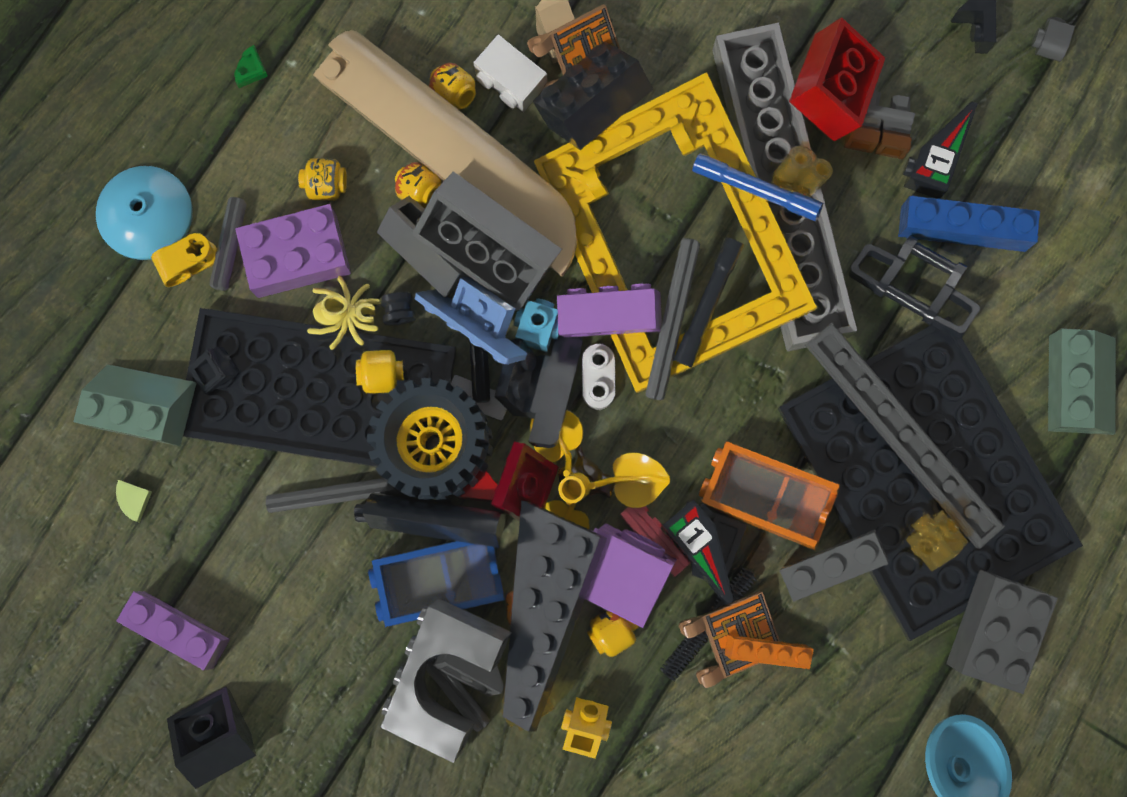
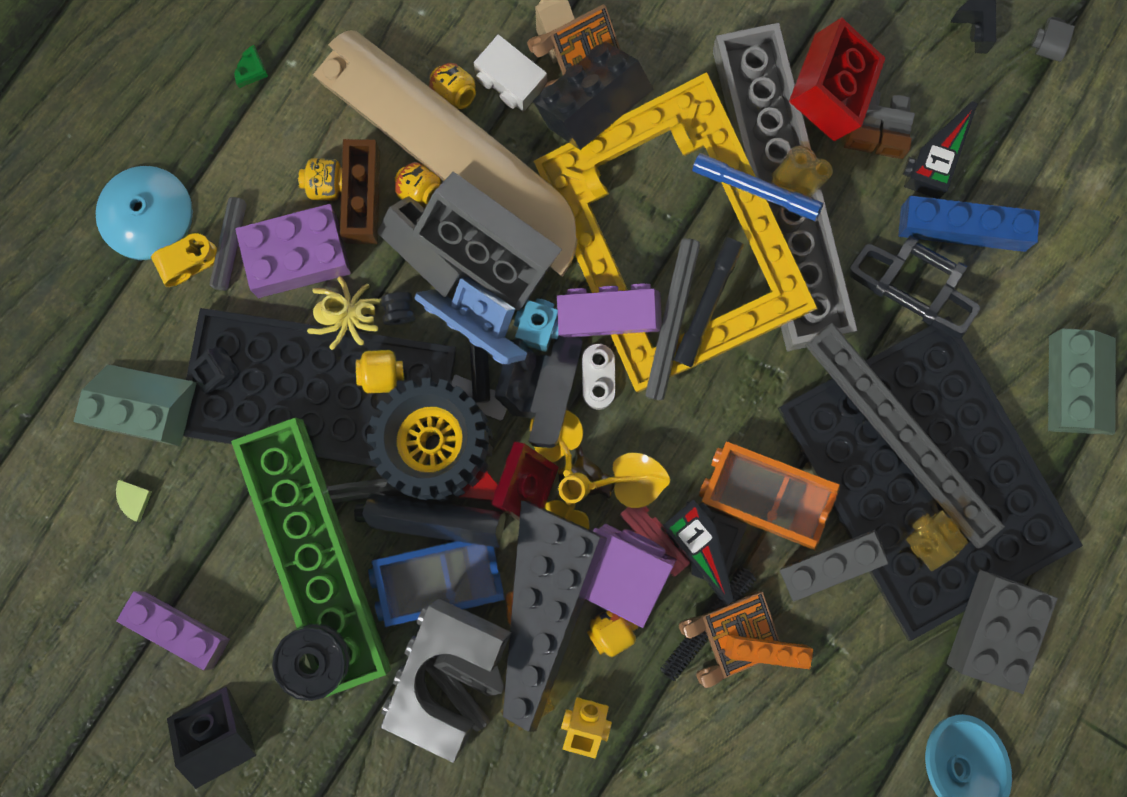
(294, 674): none -> black wheel
(309, 544): none -> bright green brick
(360, 191): none -> reddish brown brick

